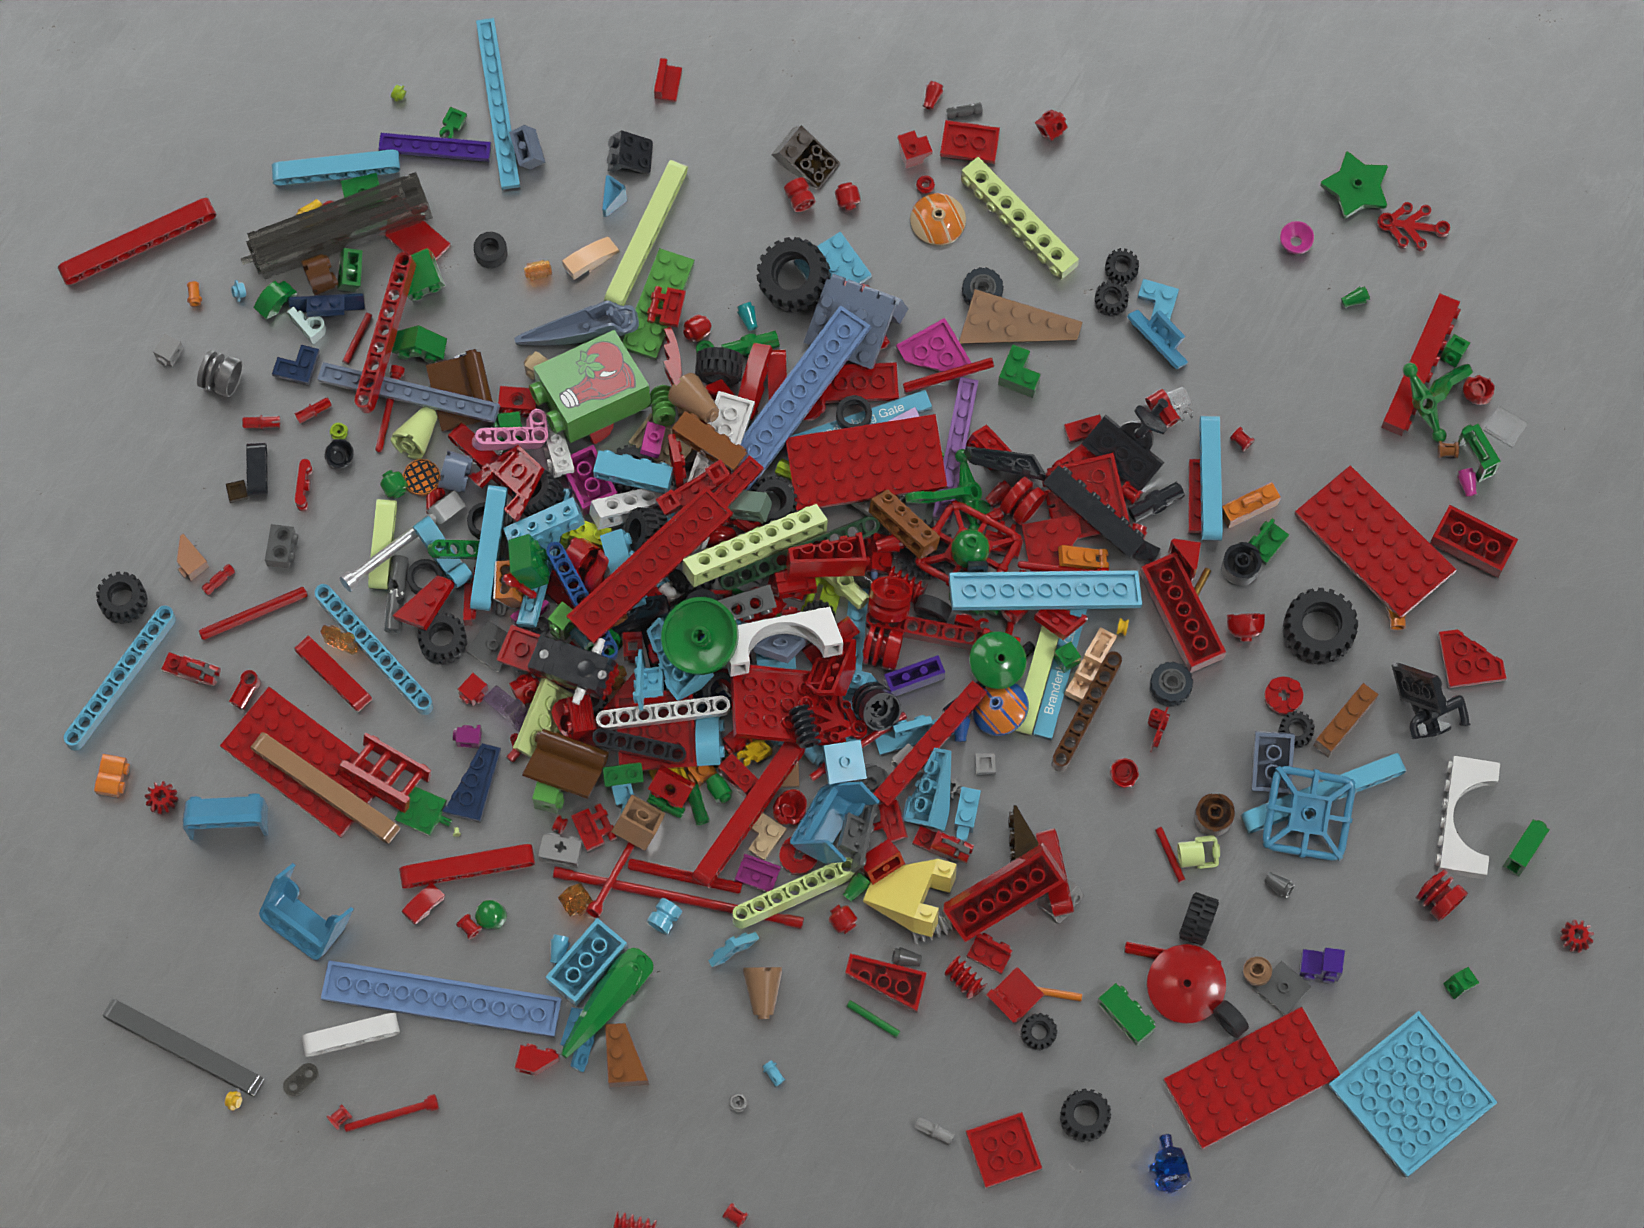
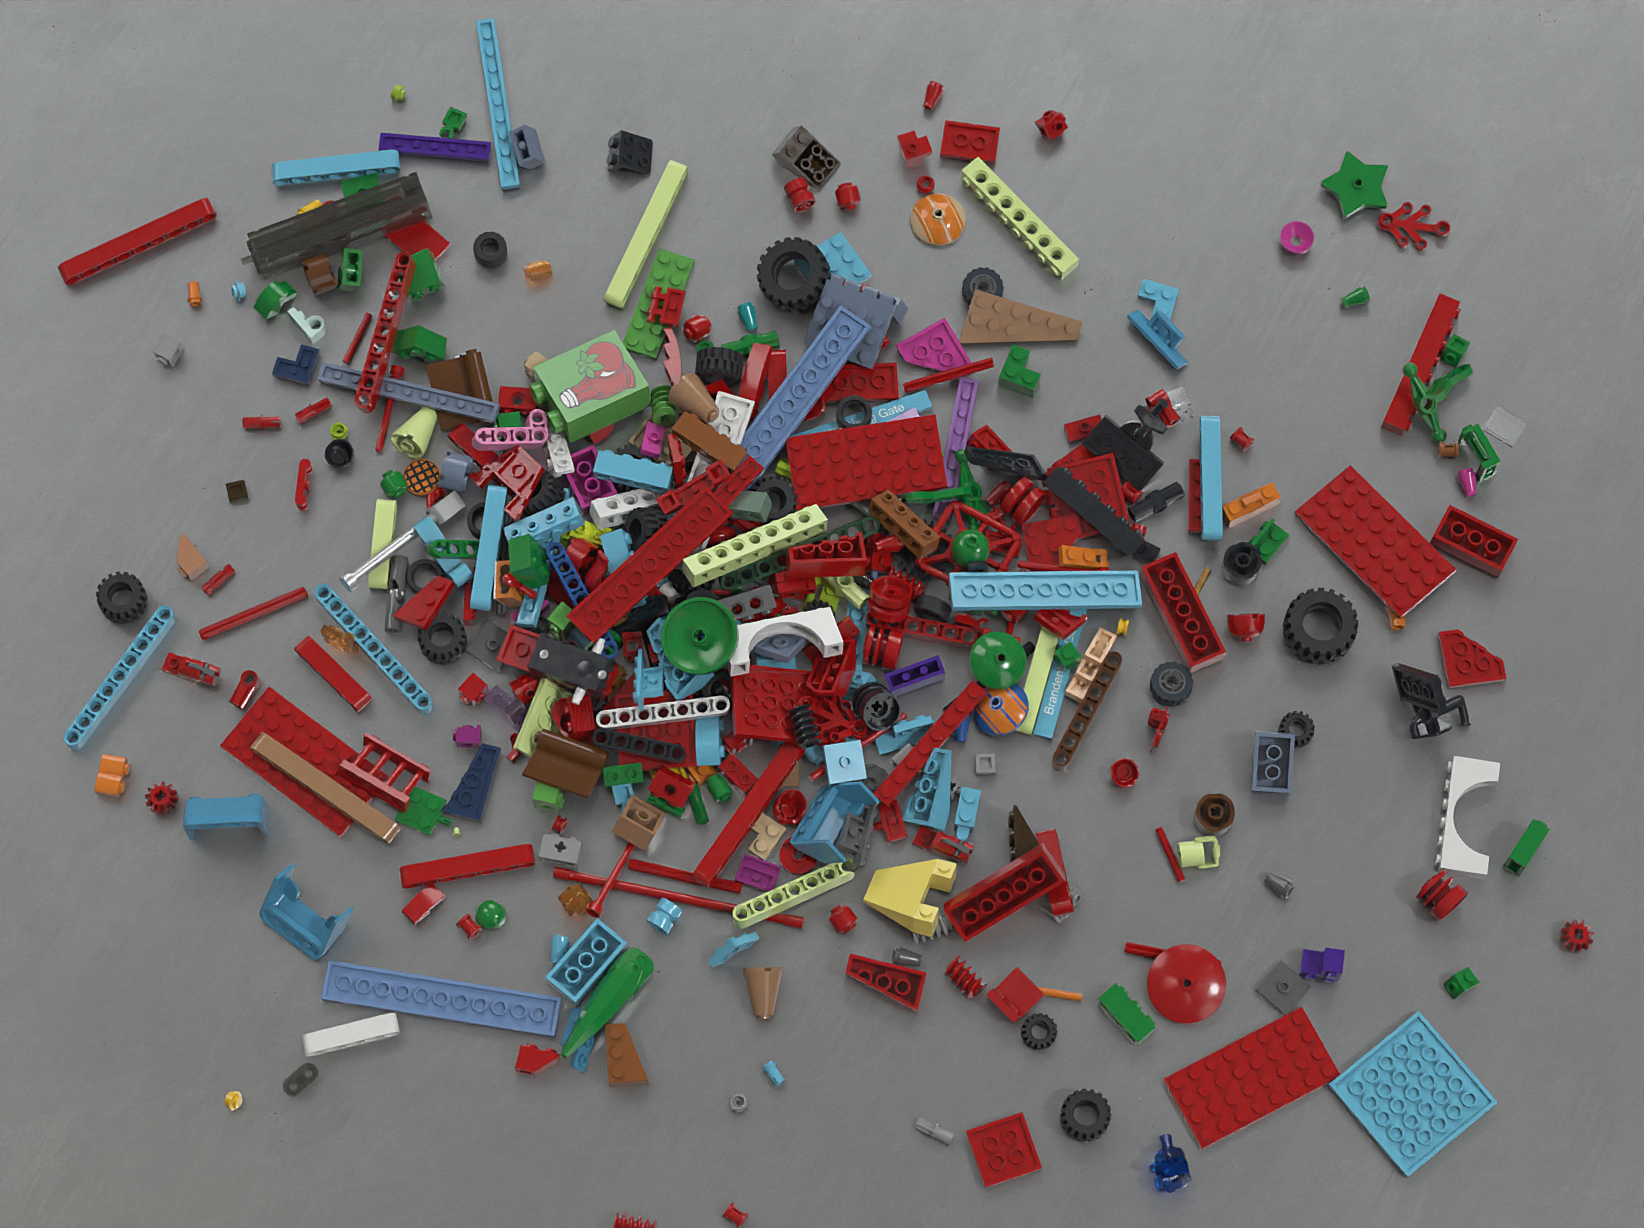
(183, 1047): dark grey beam -> none
(219, 373): flat silver wheel -> none
(257, 469): black beam -> none
(278, 546): dark grey brick -> none
(327, 304): dark blue bracket -> none
(339, 1117): red bush -> none
(429, 1103): red piece -> none
(583, 325): sand blue piece -> none
(588, 830): red plate -> none
(589, 257): light nougat slope -> none
(614, 195): dark azure slope -> none
(667, 81): red panel -> none
(755, 751): yellow plate -> none
(856, 887): green cone -> none
(872, 1018): green bar -> none
(882, 861): red brick -> none
(964, 110): dark grey axle -> none
(990, 953): red bracket -> none
(1116, 288): black tyre -> none
(1125, 256): black tyre -> none
(1188, 554): red slope -> none
(1199, 918): black tyre -> none
(1230, 1019): black tyre -> none
(1257, 971): medium nougat plate -> none
(1275, 702): red plate -> none
(1298, 820): dark azure plate -> none
(1345, 720): dark orange brick -> none
(1364, 776): medium azure beam -> none
(1478, 390): red hair -> none

